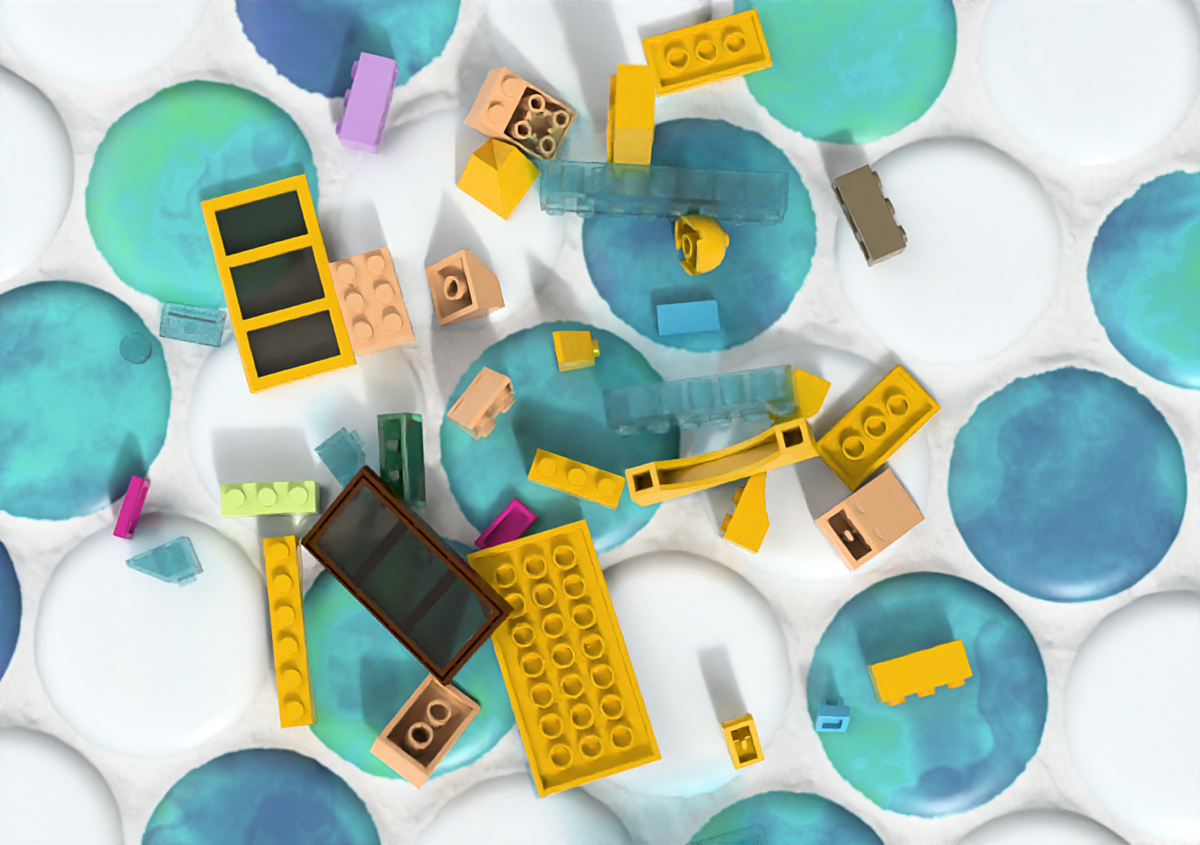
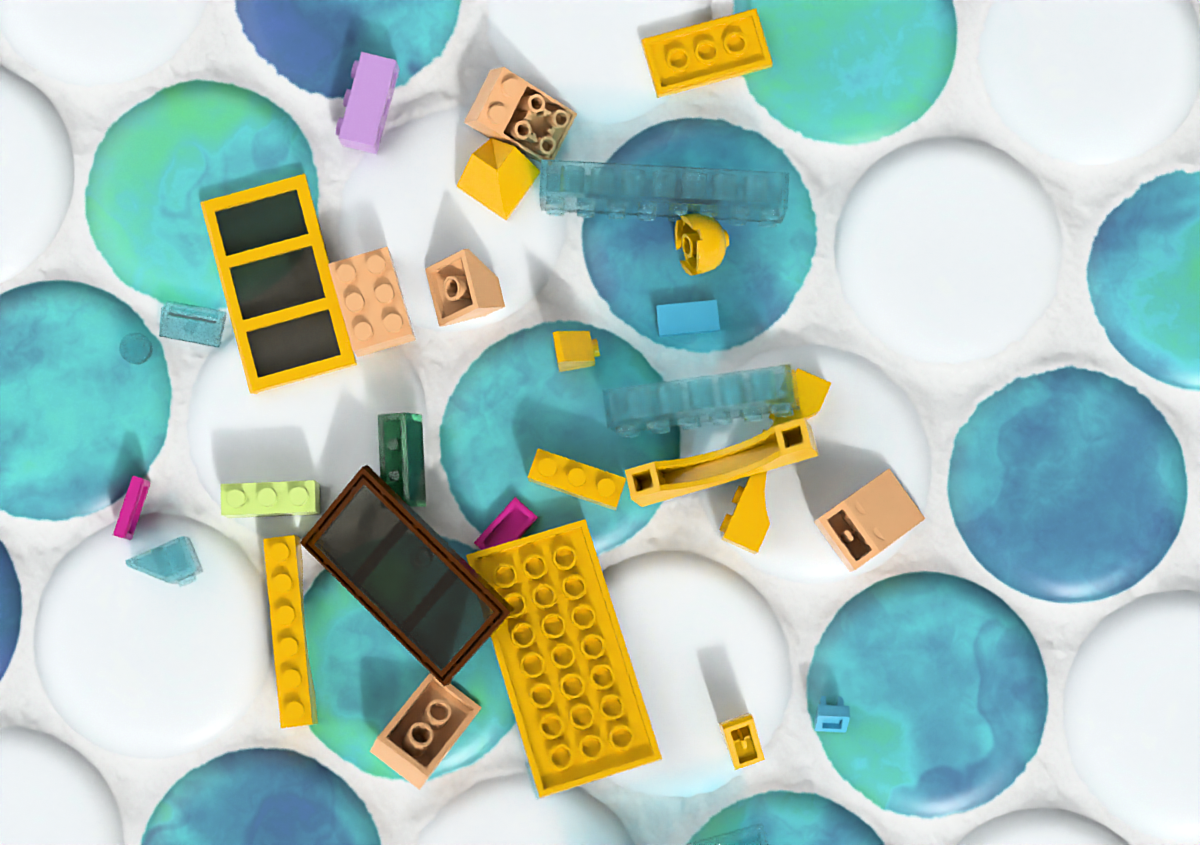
(343, 455): clear light blue slope -> none
(482, 403): light nougat slope -> none
(631, 114): yellow brick -> none
(869, 215): dark tan brick -> none
(876, 427): yellow tile -> none
(920, 672): yellow brick -> none

